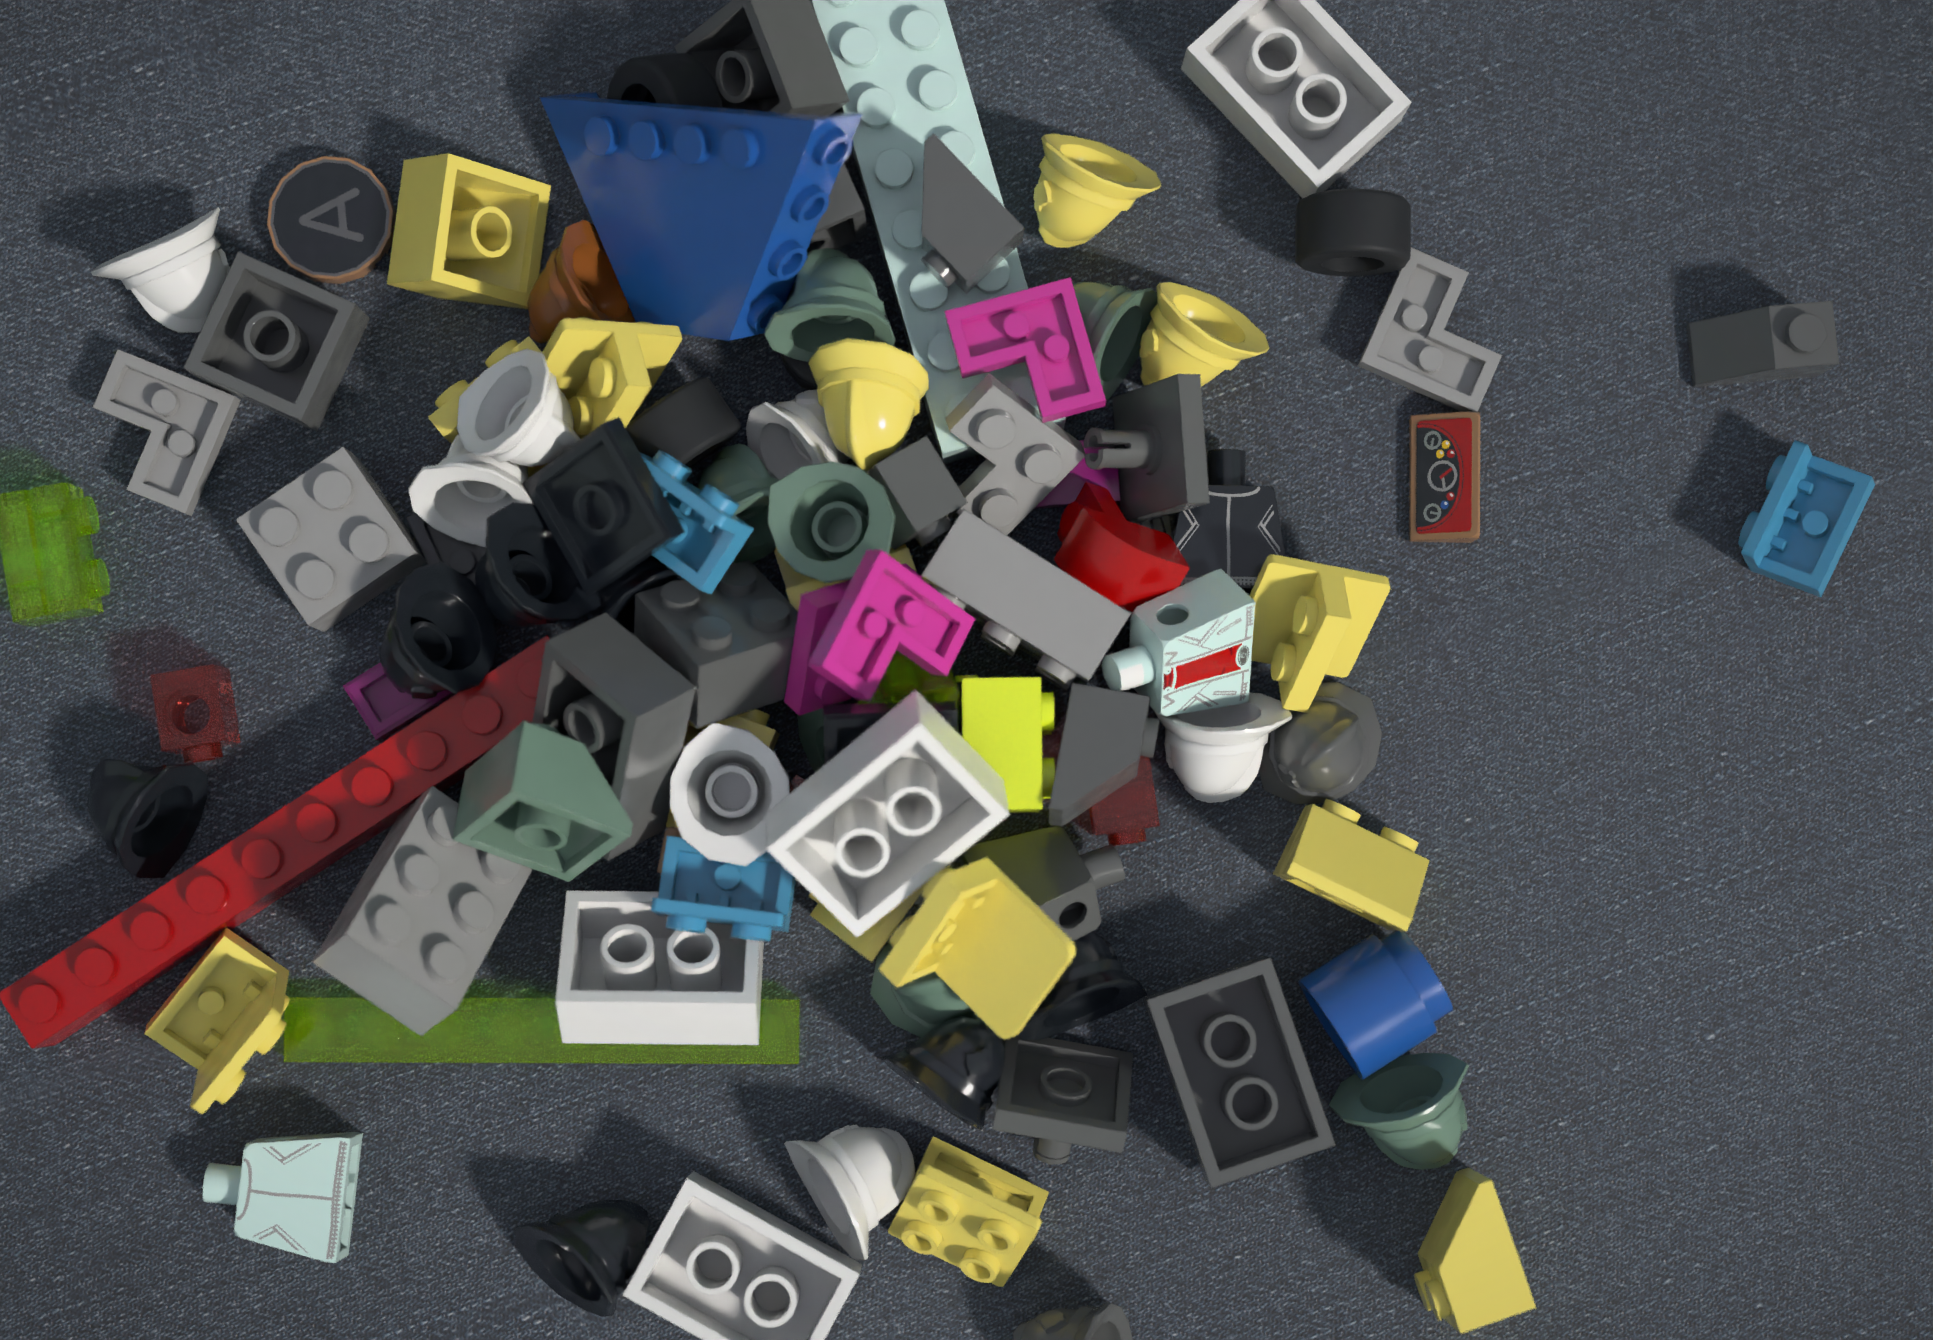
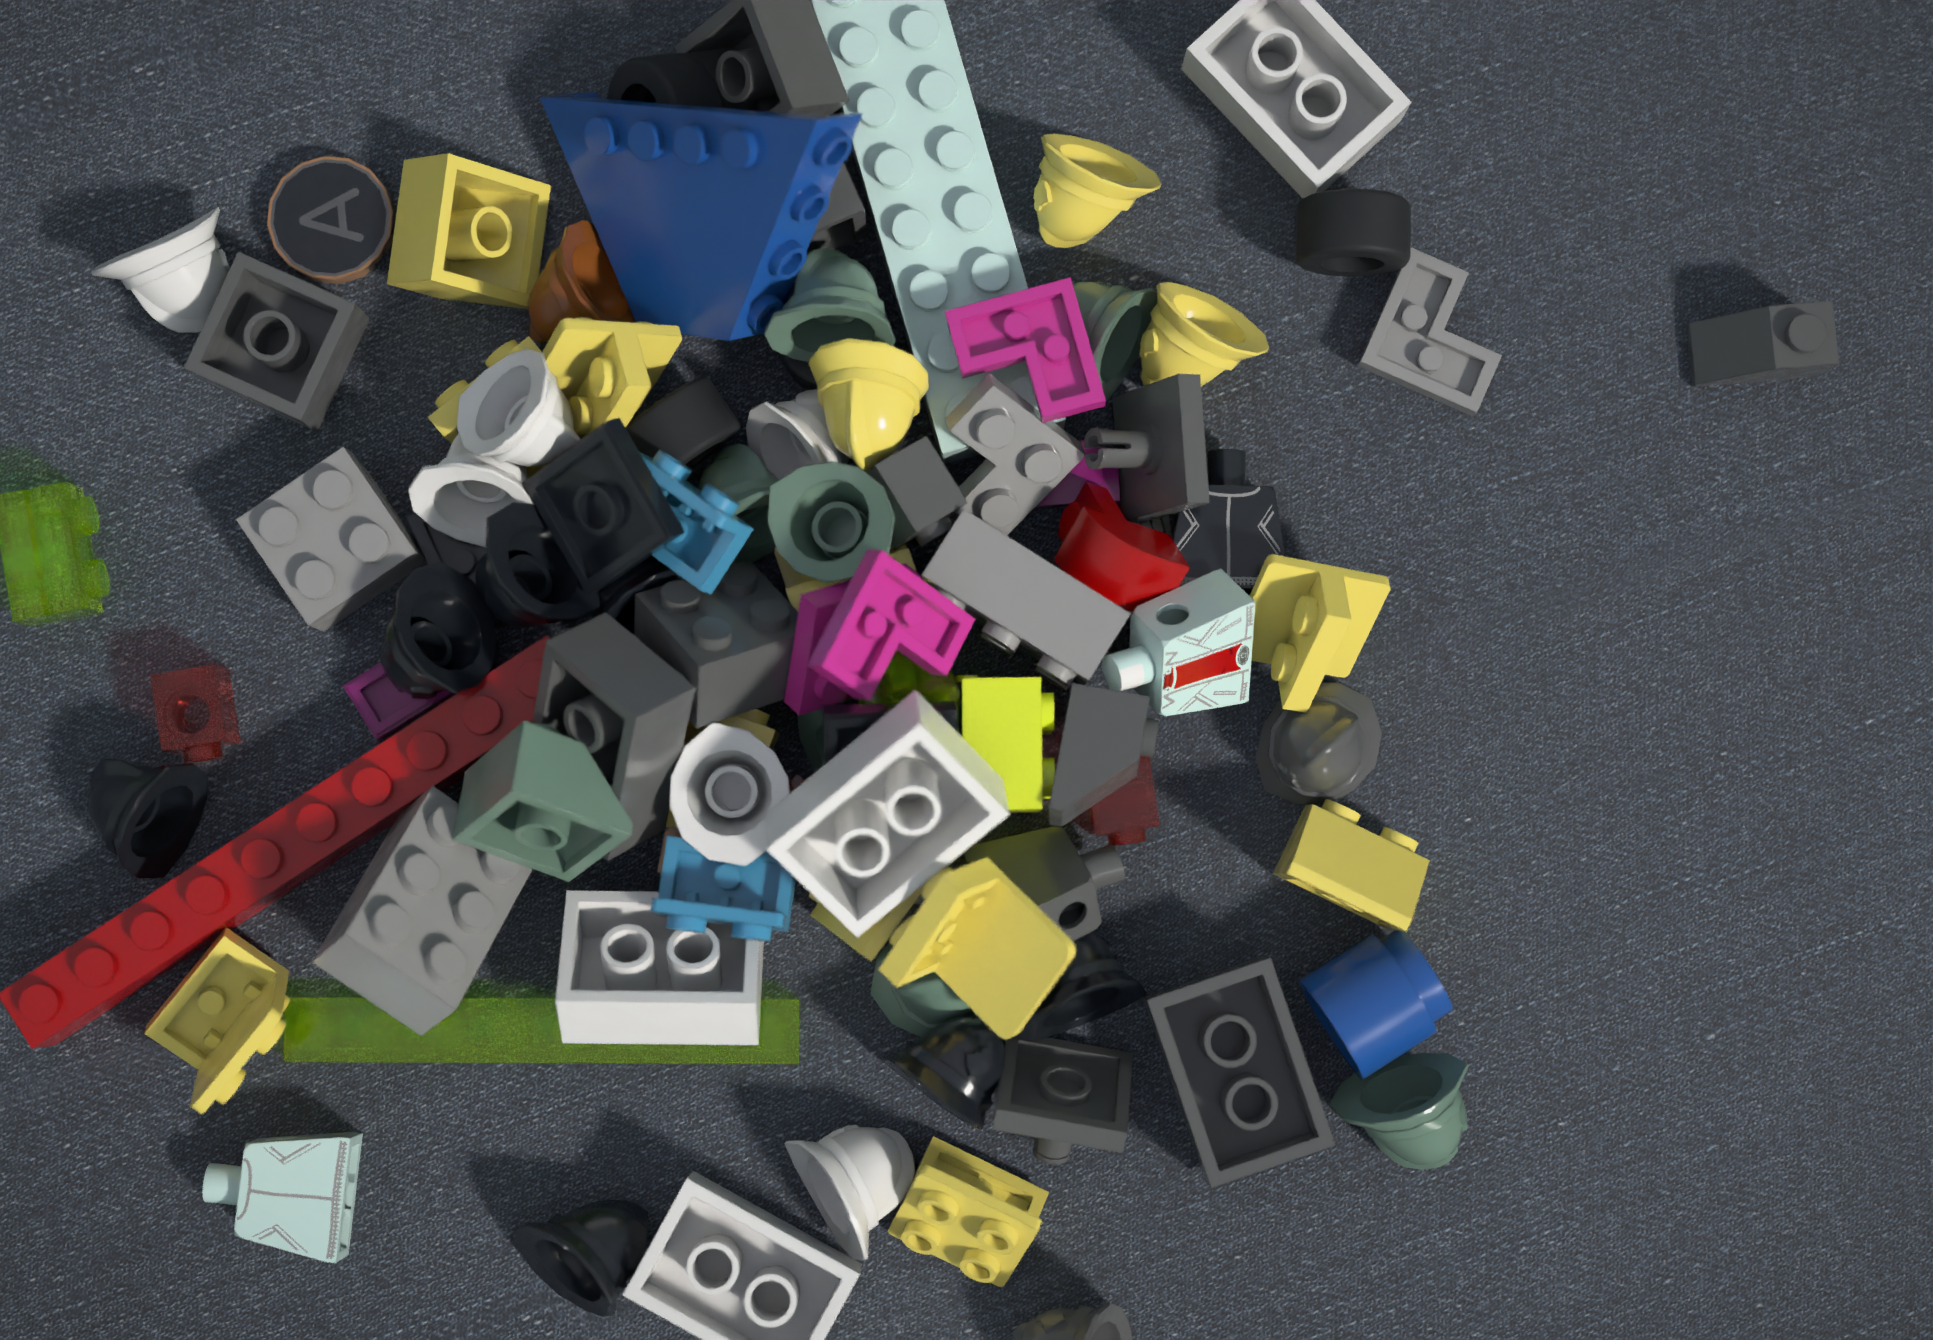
(184, 423): light grey plate -> none
(962, 221): dark grey slope -> none
(1221, 747): white piece -> none
(1444, 477): slope -> none
(1471, 1259): light yellow slope -> none
(1804, 519): dark azure bracket -> none

